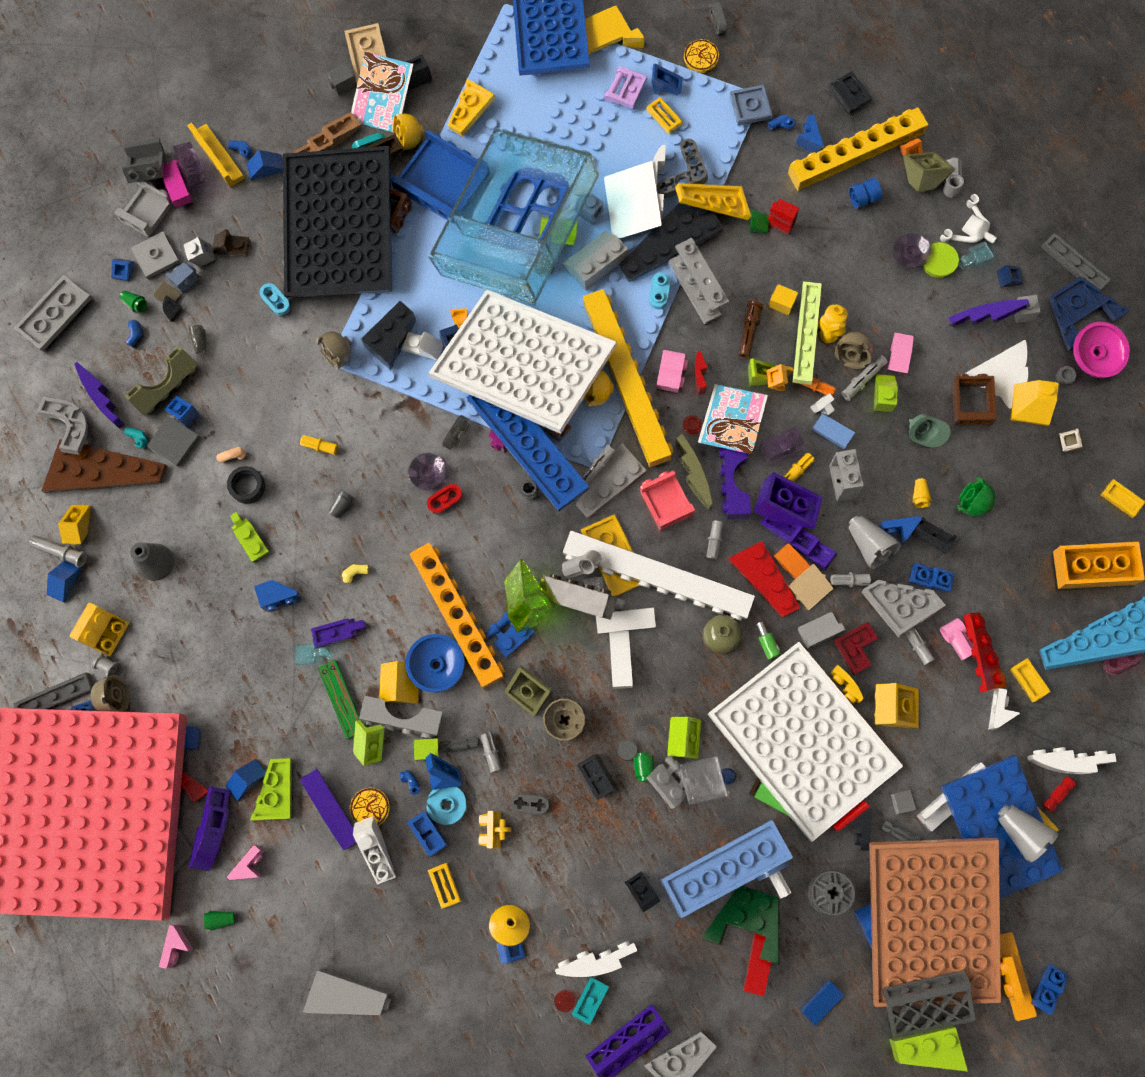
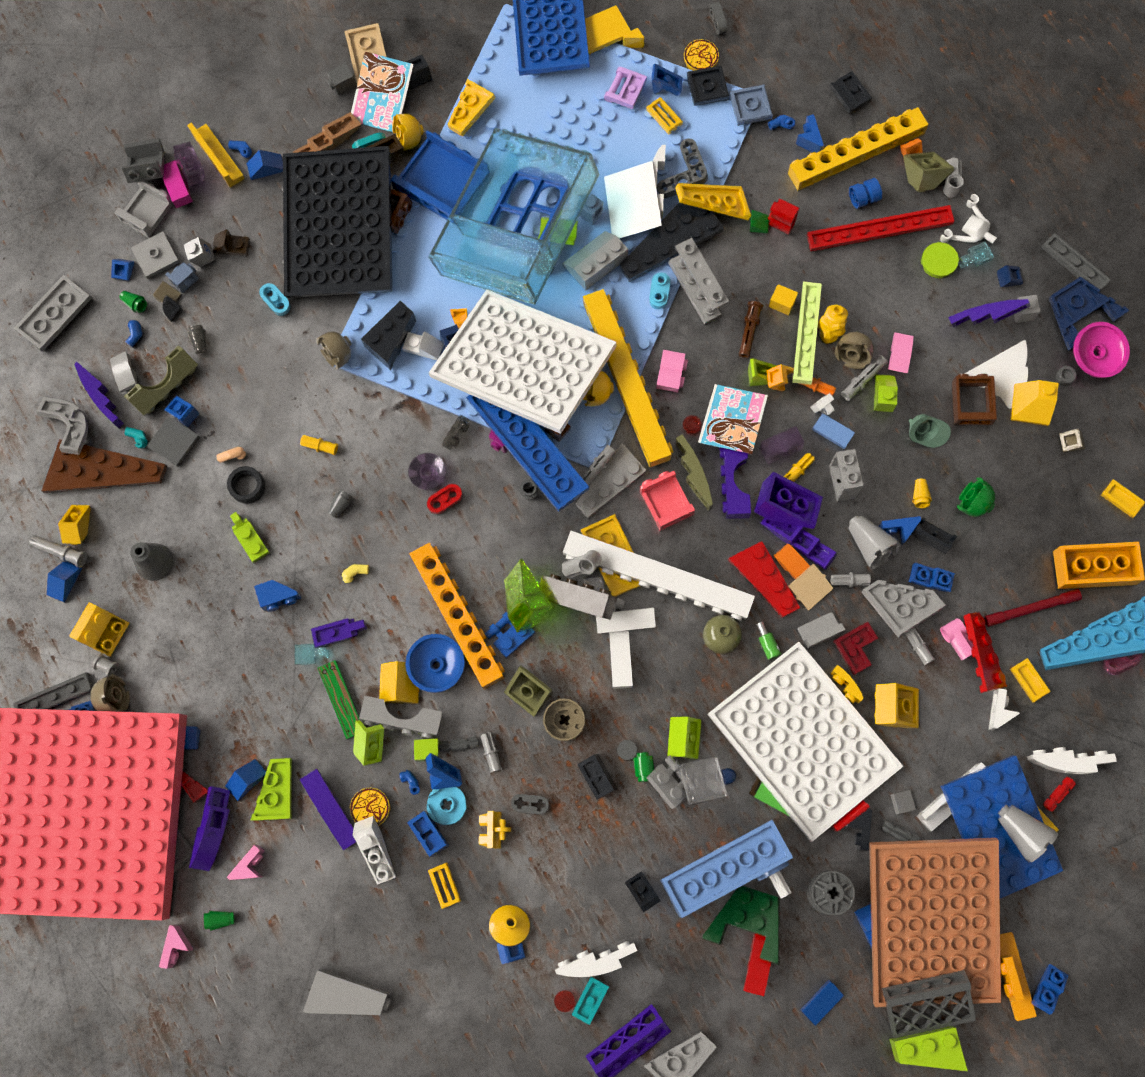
(123, 372): none -> light grey slope
(699, 370): red slope -> none
(707, 85): none -> black tile
(715, 539): light grey axle -> none
(880, 228): none -> red plate
(911, 243): clear purple dish -> none
(1003, 616): none -> dark red piece

